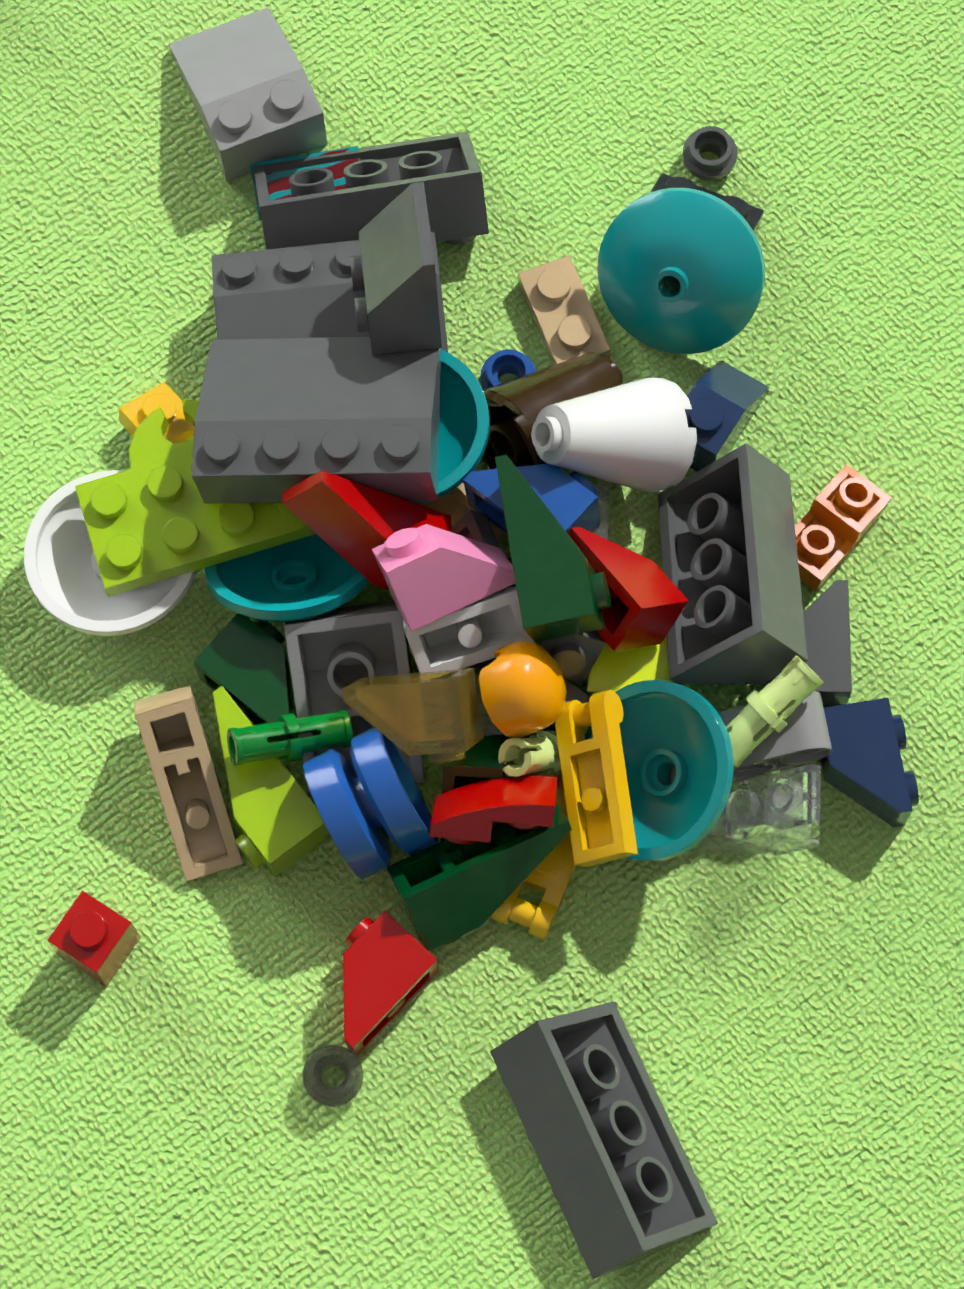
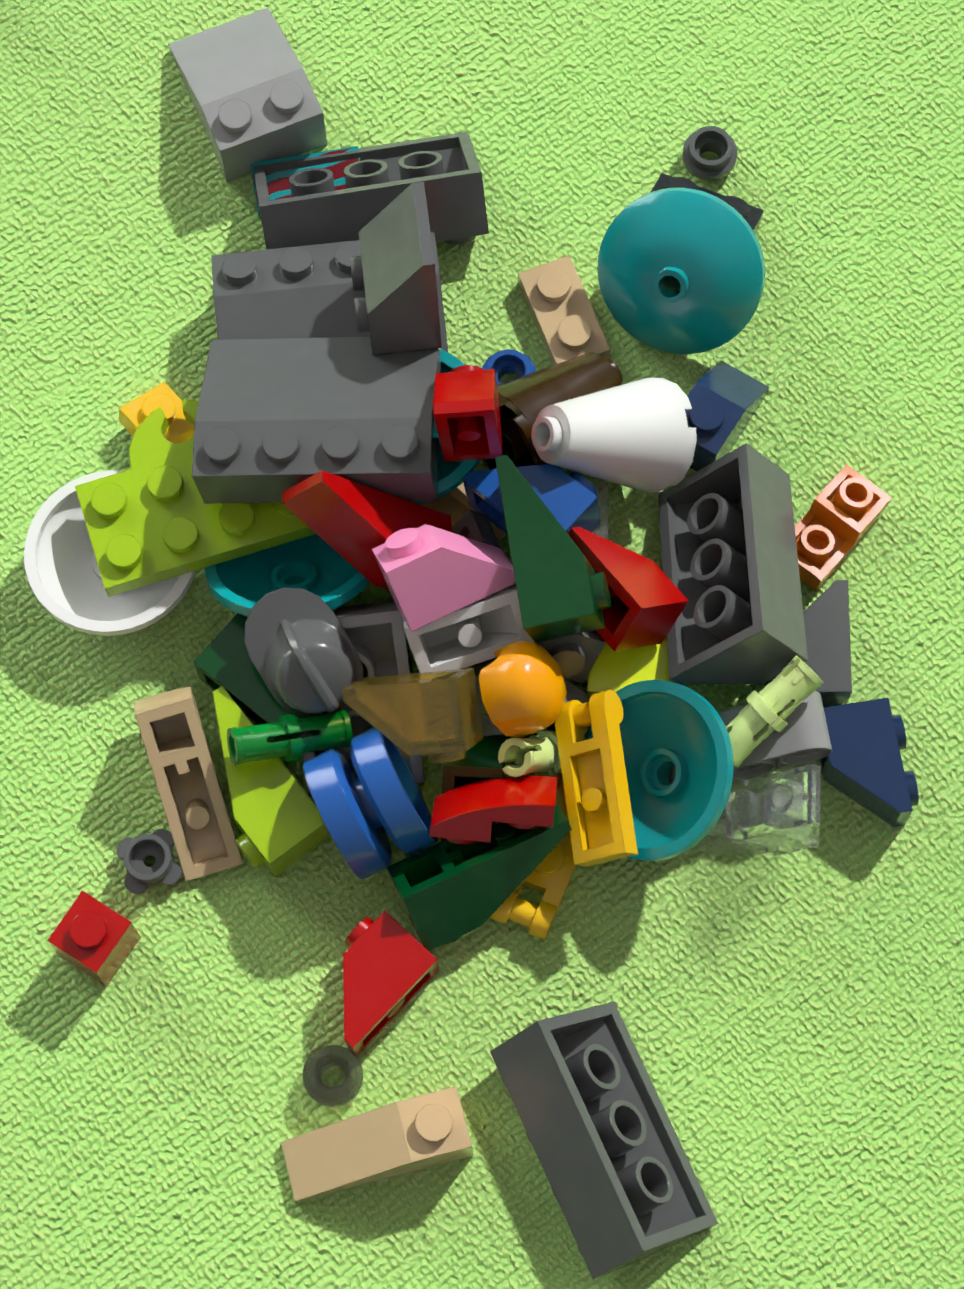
(136, 850): none -> dark grey plate
(301, 652): none -> dark grey piece
(378, 1145): none -> tan slope
(467, 413): none -> red slope

